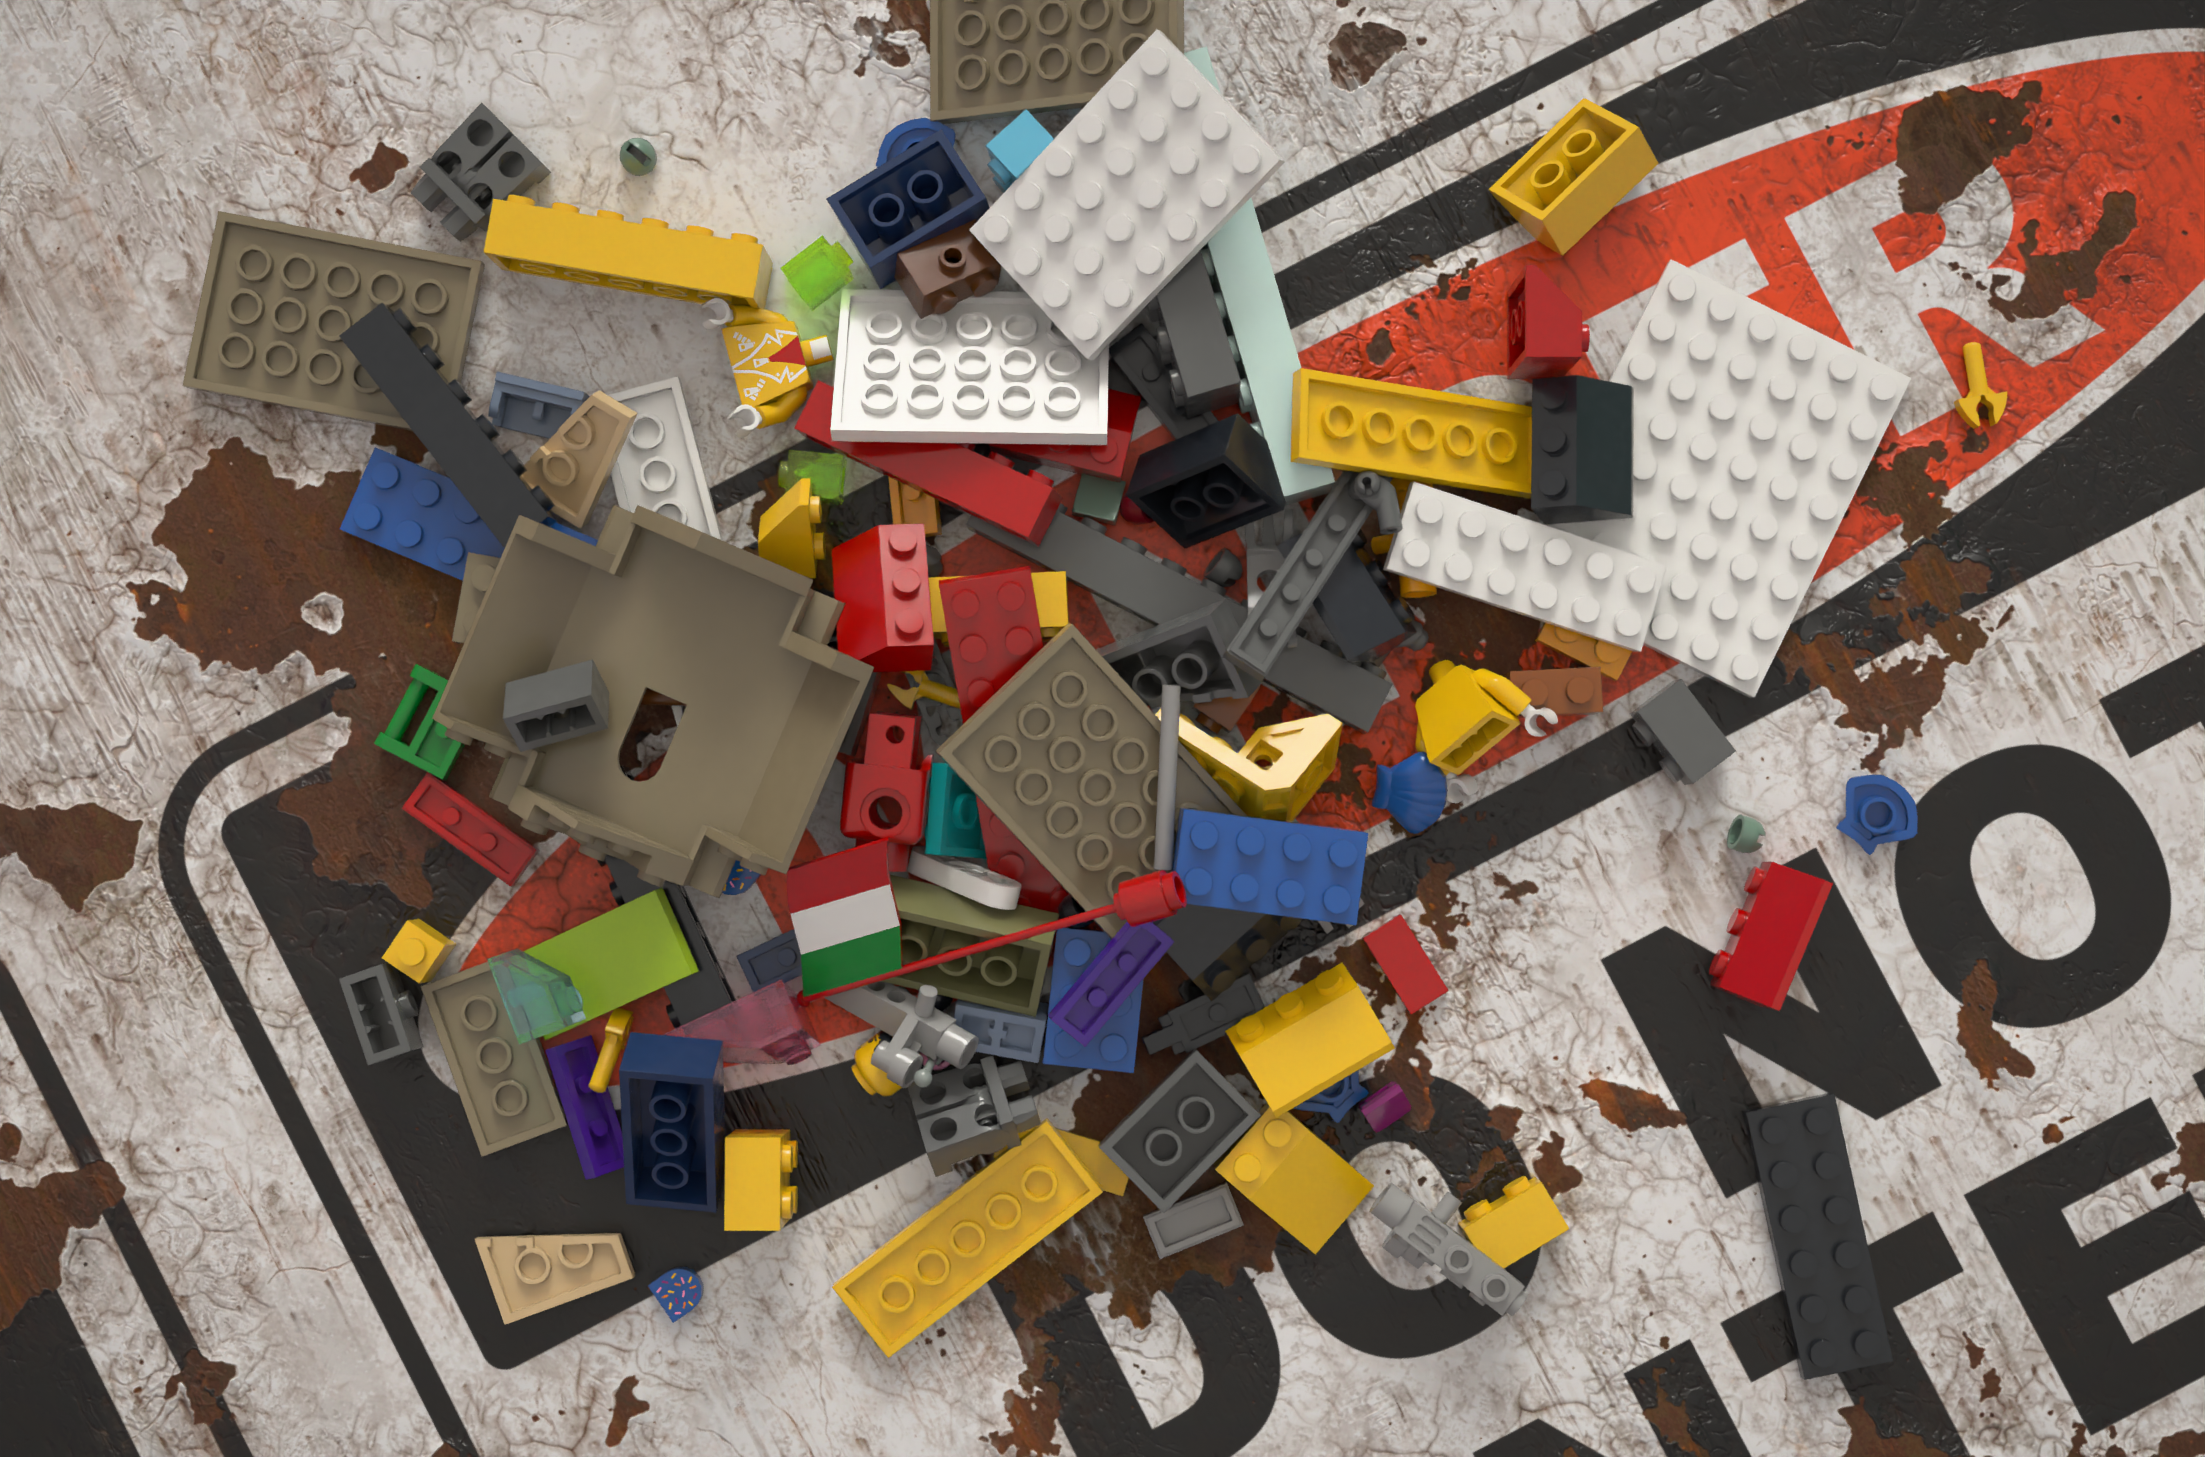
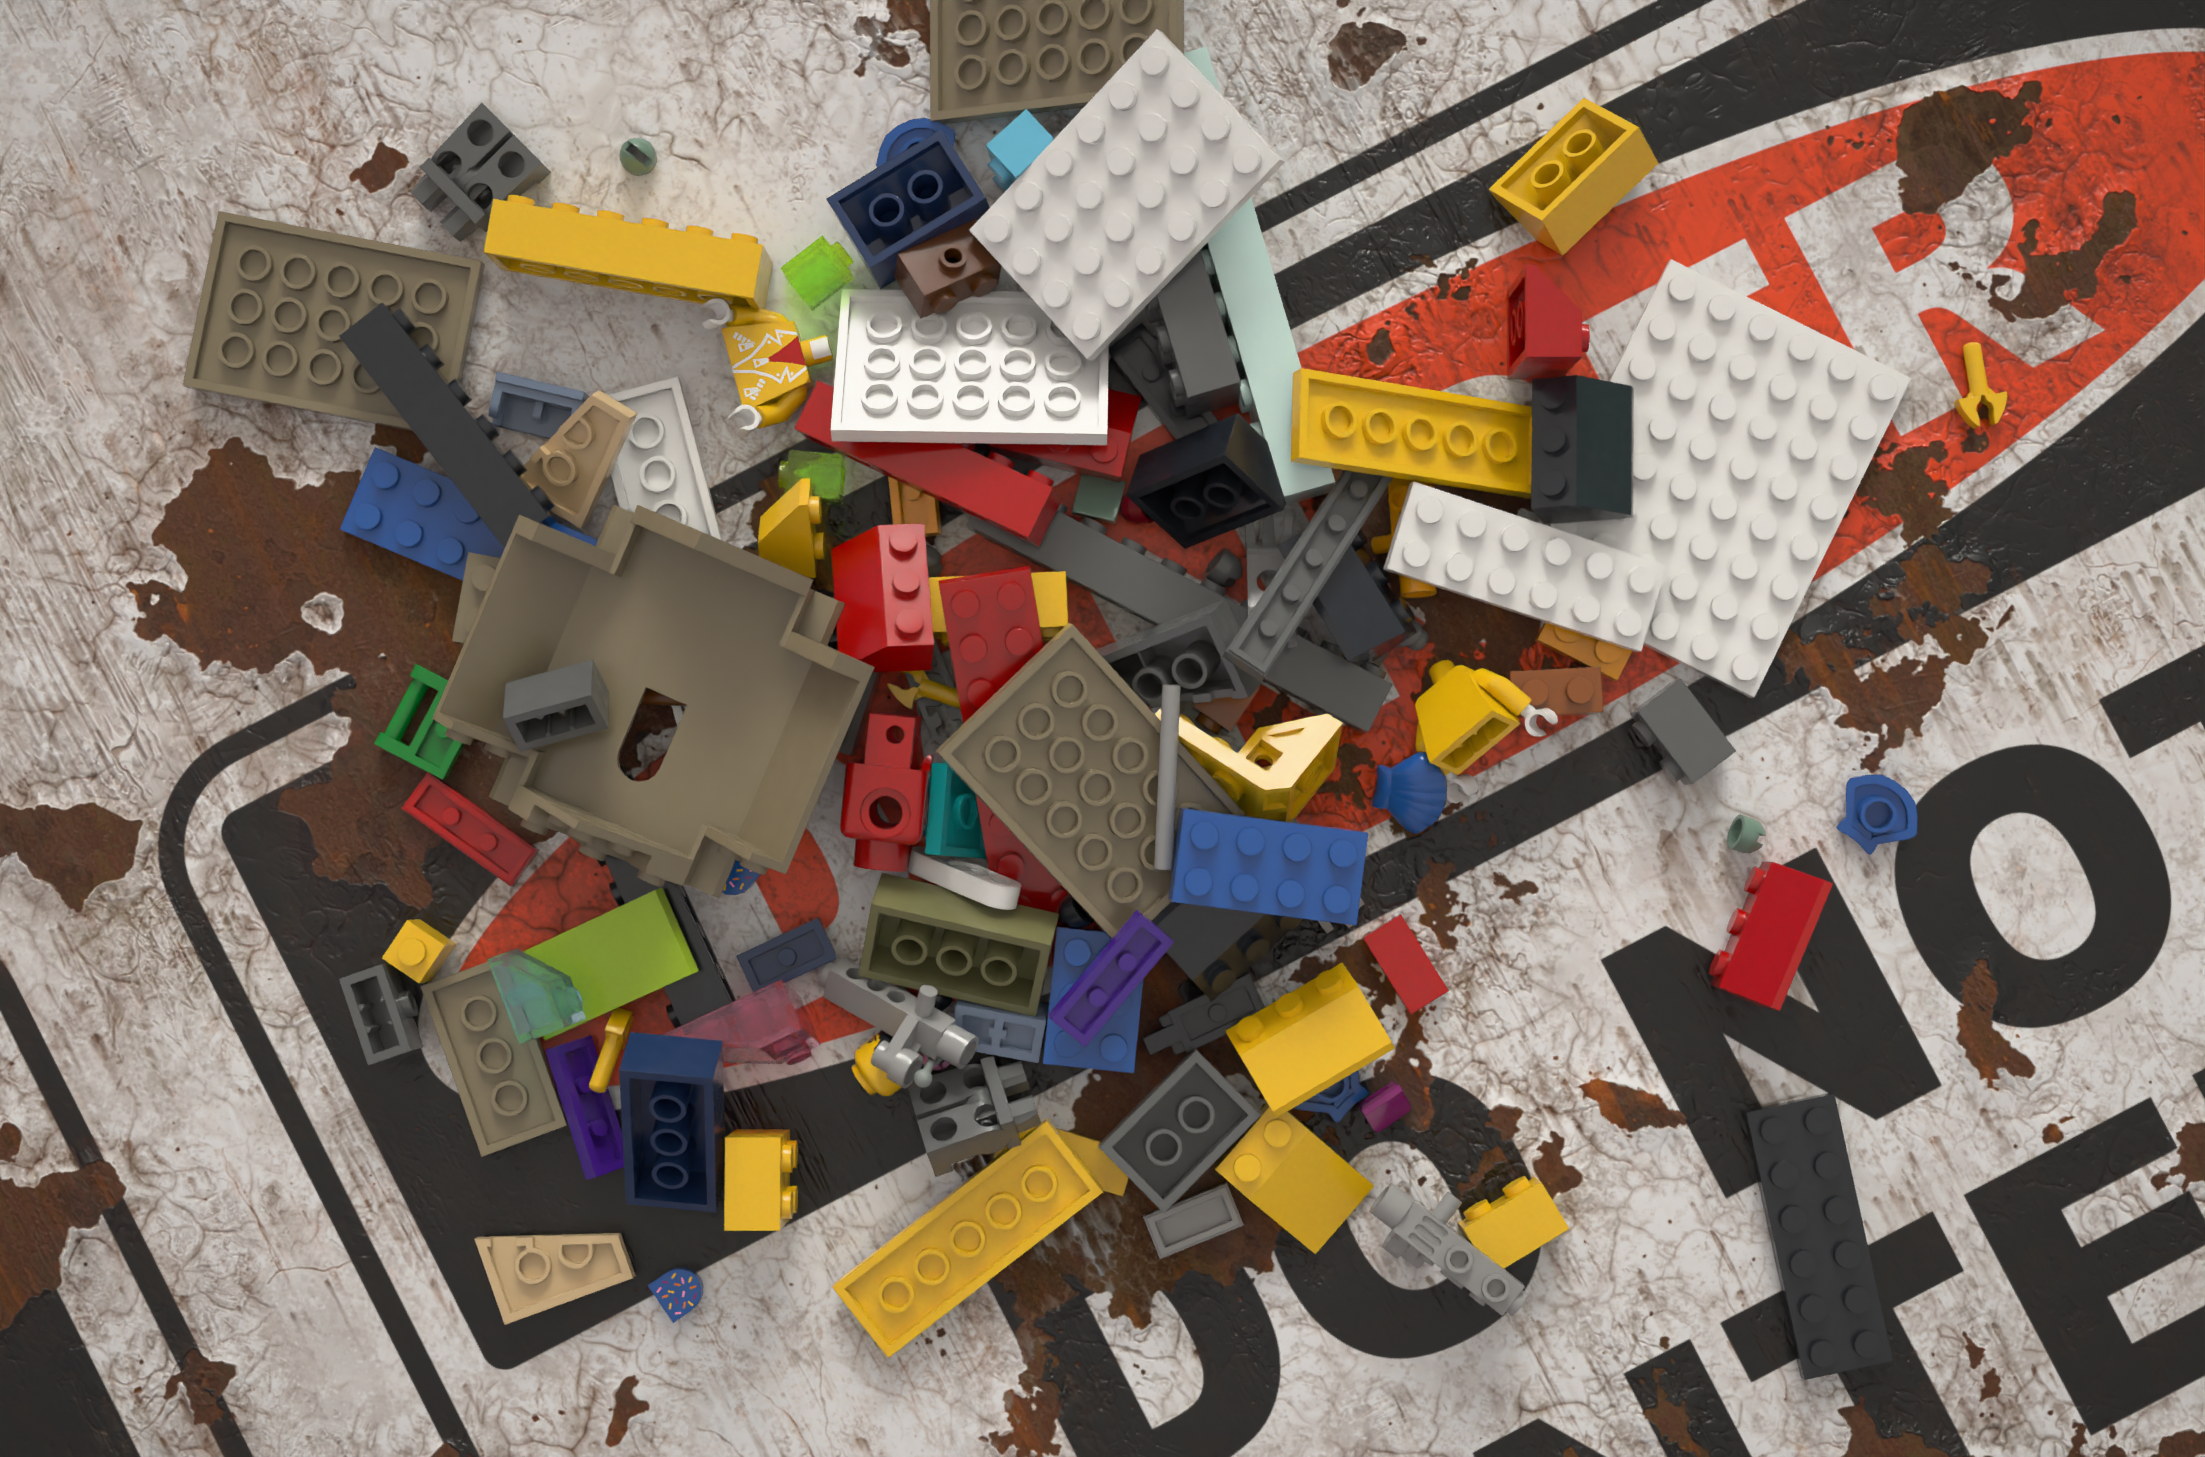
(853, 927): flag -> none
(1382, 498): dark grey arm -> none

